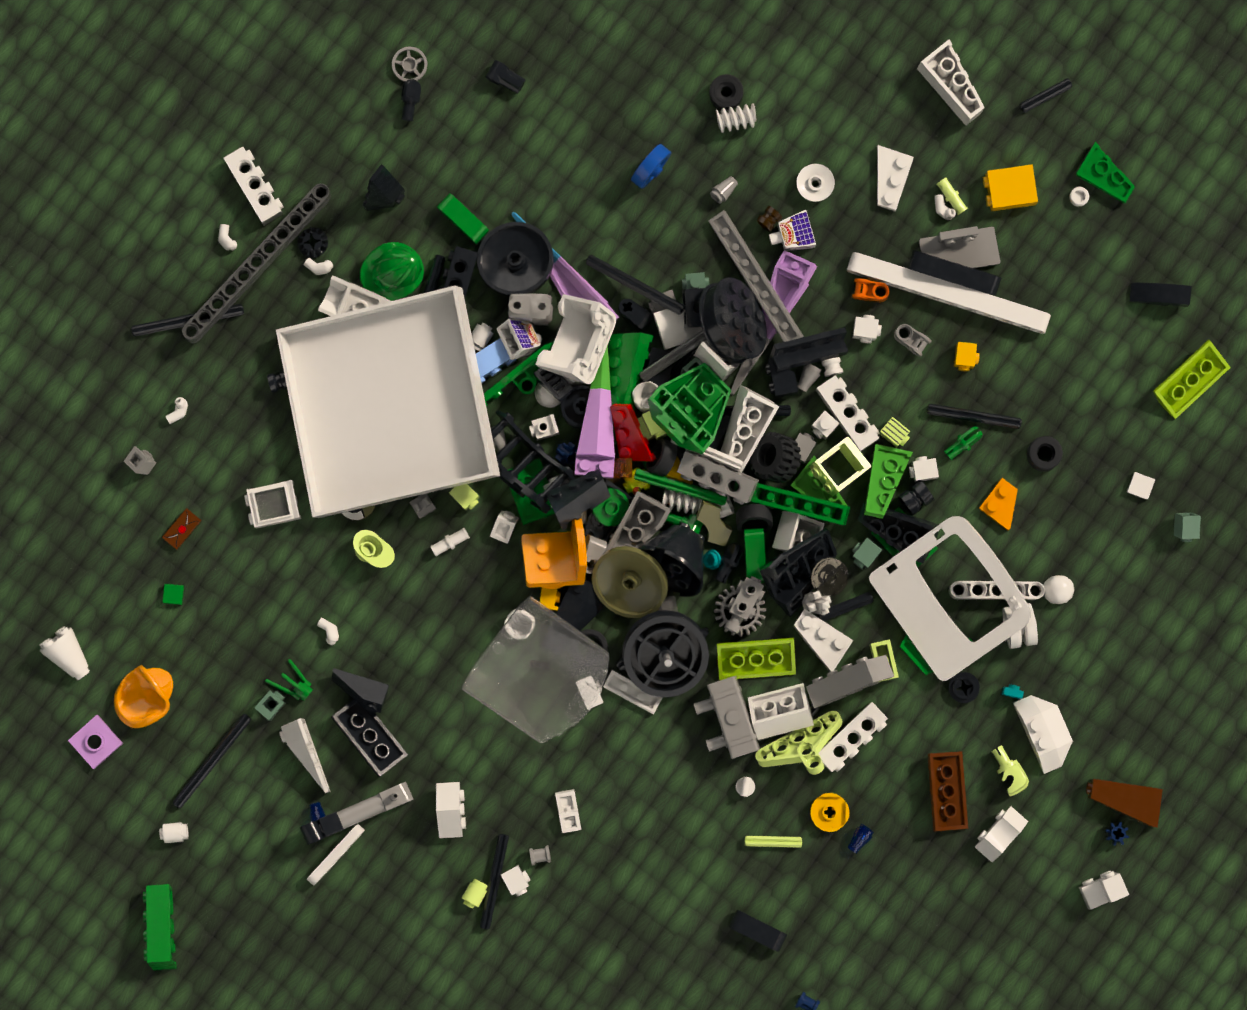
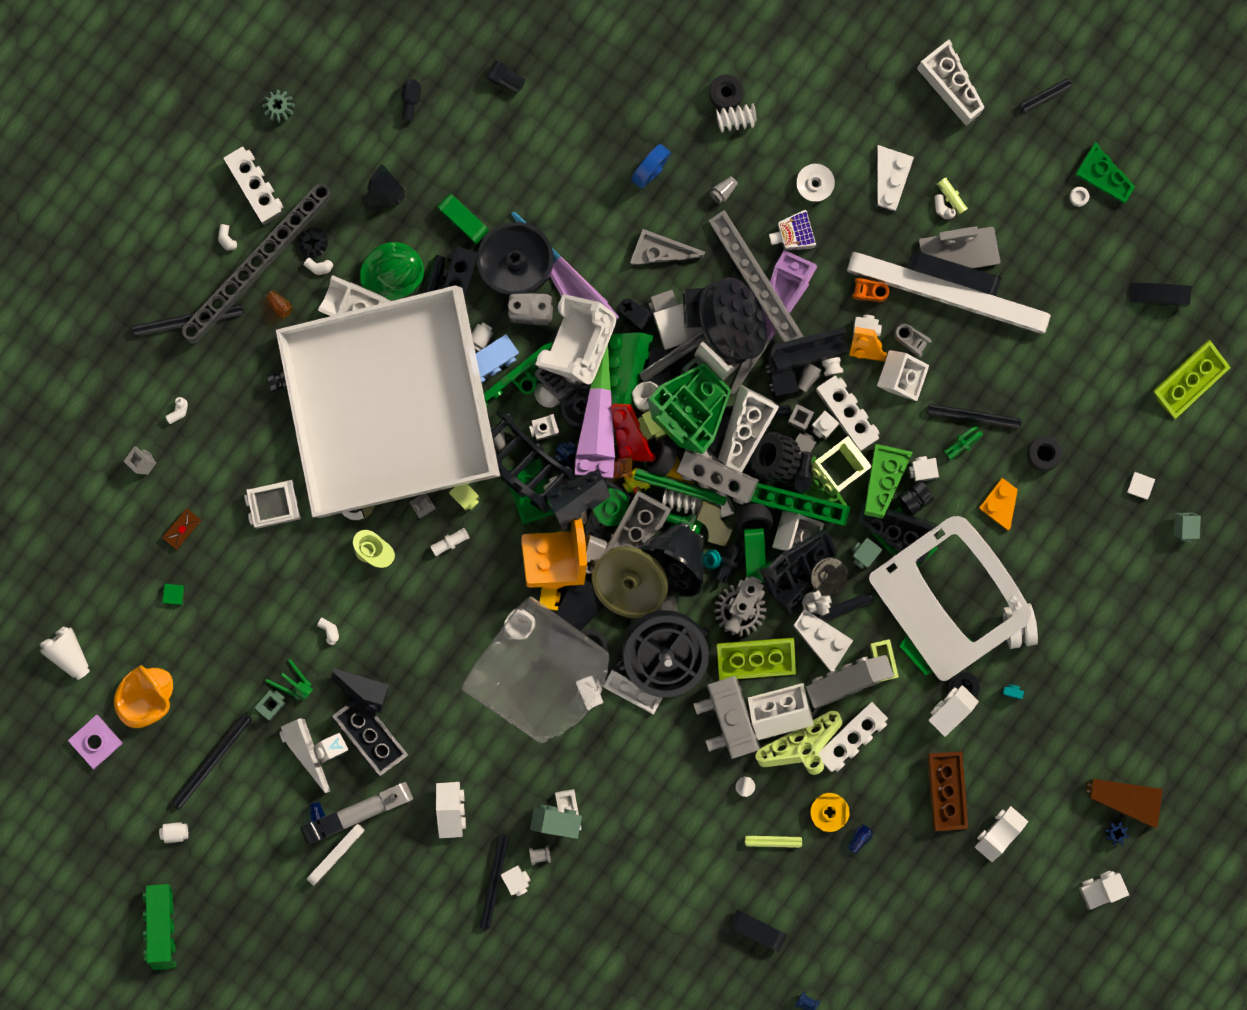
(279, 304): none -> clear orange cone
(285, 103): none -> sand green gear
(330, 748): none -> white brick
(409, 63): light grey wheel -> none
(474, 893): yellowish green brick -> none
(504, 526): white bracket -> none
(519, 338): white torso -> none
(551, 821): none -> sand green brick
(635, 284): black axle -> none
(657, 248): none -> light grey wing
(695, 280): sand green brick -> none
(721, 458): white axle -> none
(769, 218): dark brown wheel -> none
(800, 418): none -> light grey brick
(803, 476): none -> black arm
(867, 345): none -> light orange wing
(895, 432): yellowish green brick -> none
(903, 375): none -> white slope
(950, 713): none -> white brick
(966, 356): yellow brick -> none
(987, 590): white beam -> none
(1010, 188): yellow brick -> none
(1012, 768): yellowish green piece -> none
(1045, 731): white wedge -> none
(1058, 589): white hair -> none

